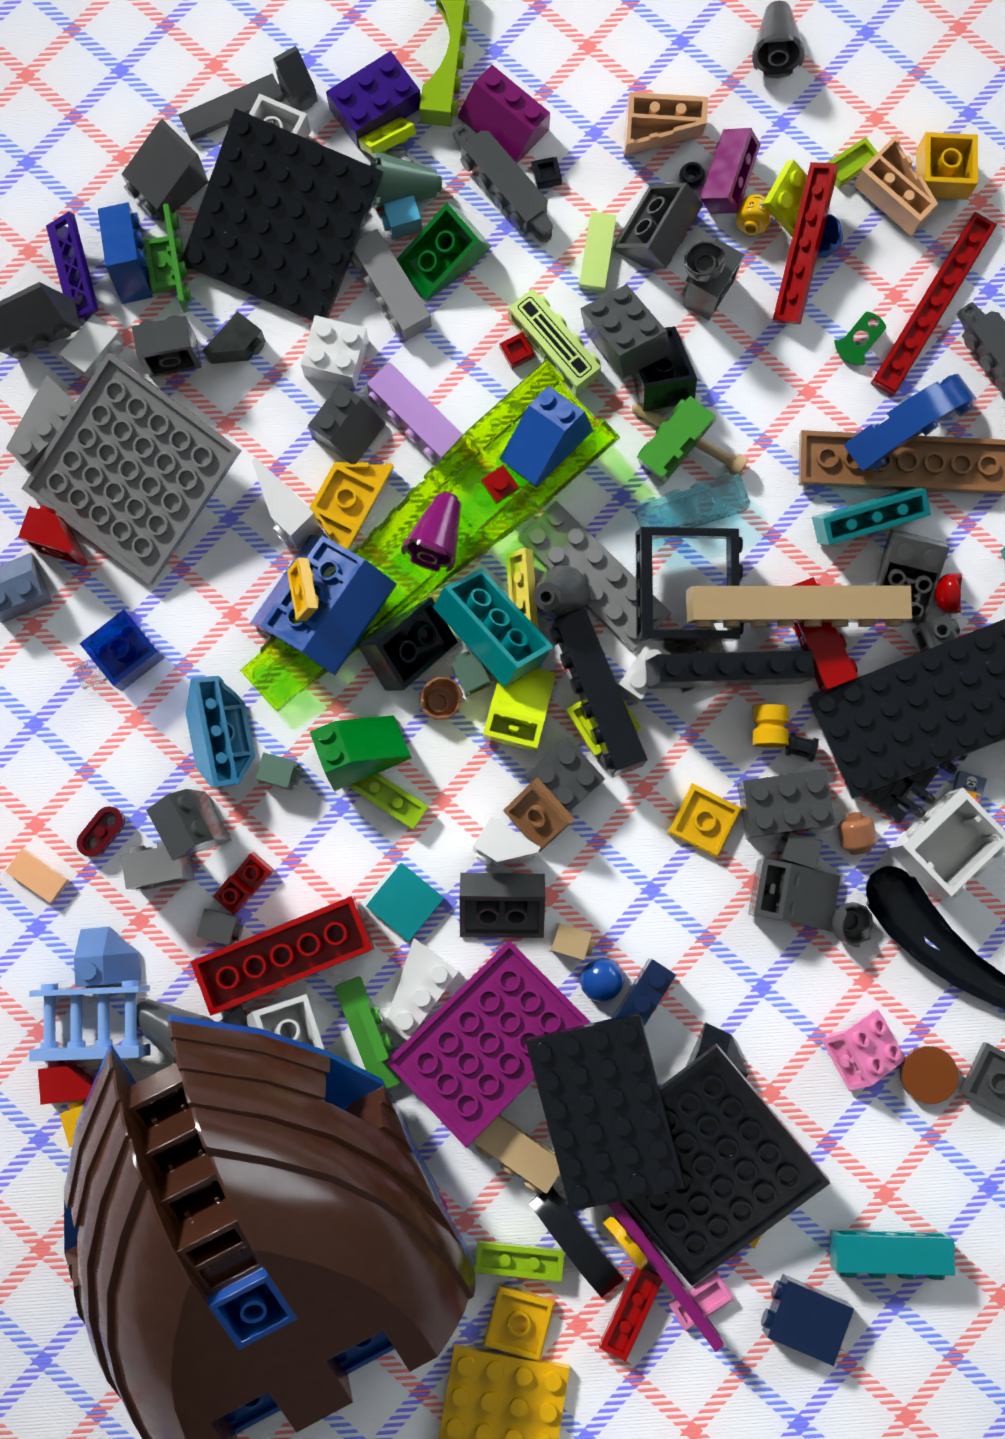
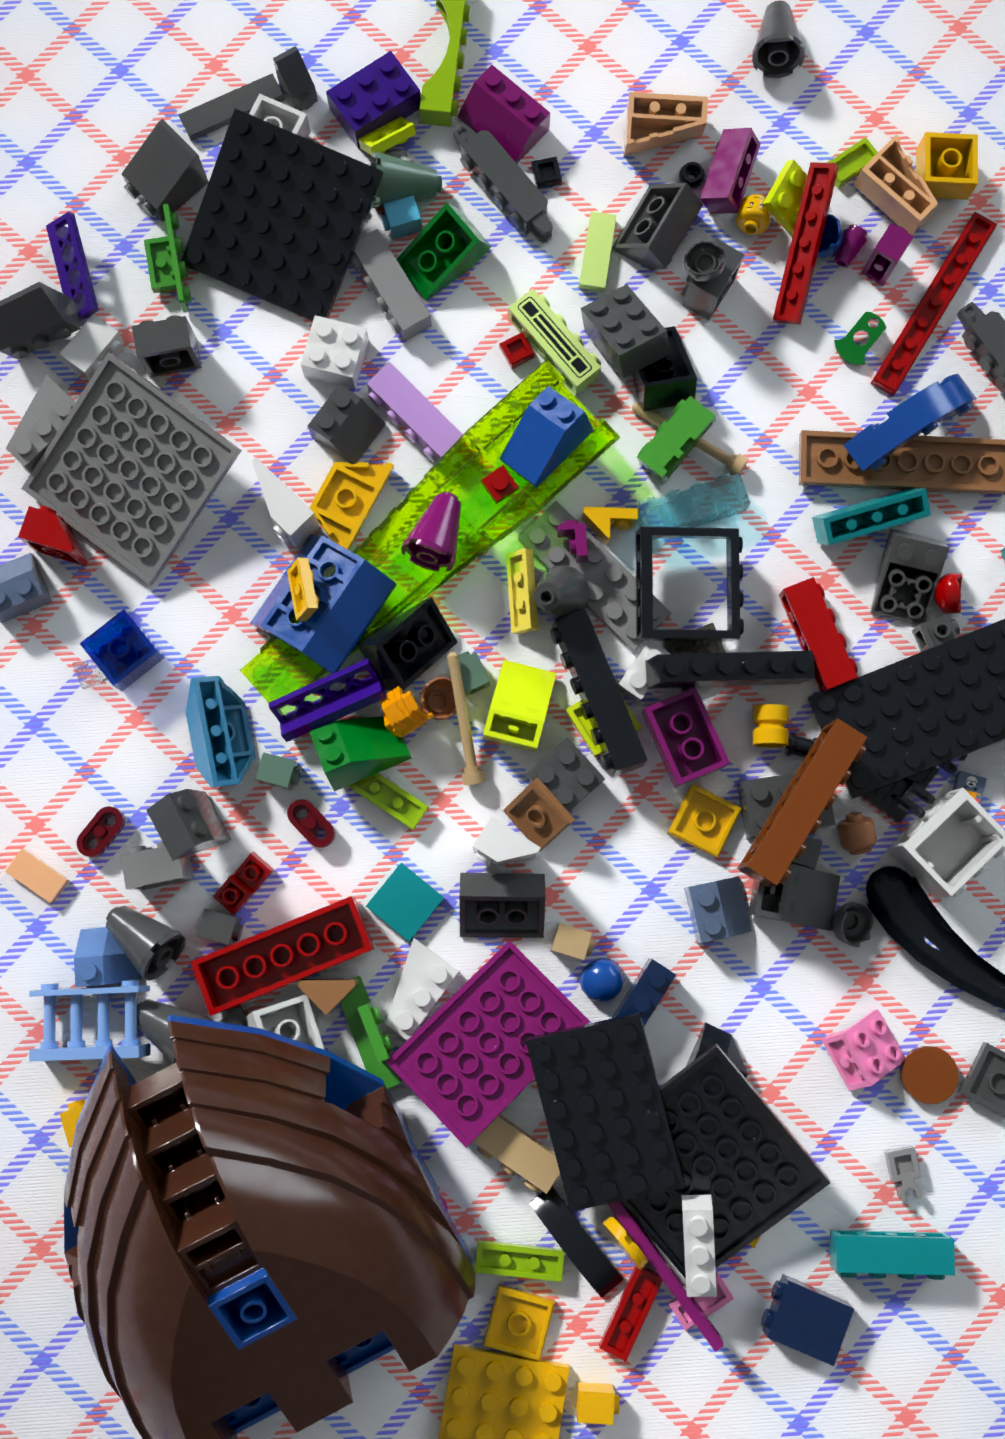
(63, 1082): red slope -> none
(124, 252): blue wedge -> none
(144, 941): none -> dark grey cone
(235, 341): pearl dark grey slope -> none
(311, 824): none -> dark red plate
(327, 993): none -> medium nougat slope
(332, 703): none -> dark purple fence
(402, 713): none -> light orange hair
(472, 771): none -> tan piece
(492, 627): teal brick -> none
(578, 544): none -> magenta bracket
(596, 1403): none -> yellow brick
(601, 518): none -> yellow slope
(685, 737): none -> magenta brick
(699, 1246): none -> white brick
(717, 910): none -> sand blue slope
(798, 605): tan brick -> none
(803, 803): none -> dark orange brick
(853, 241): none -> magenta cone
(887, 254): none -> magenta brick
(904, 1167): none -> light grey plate

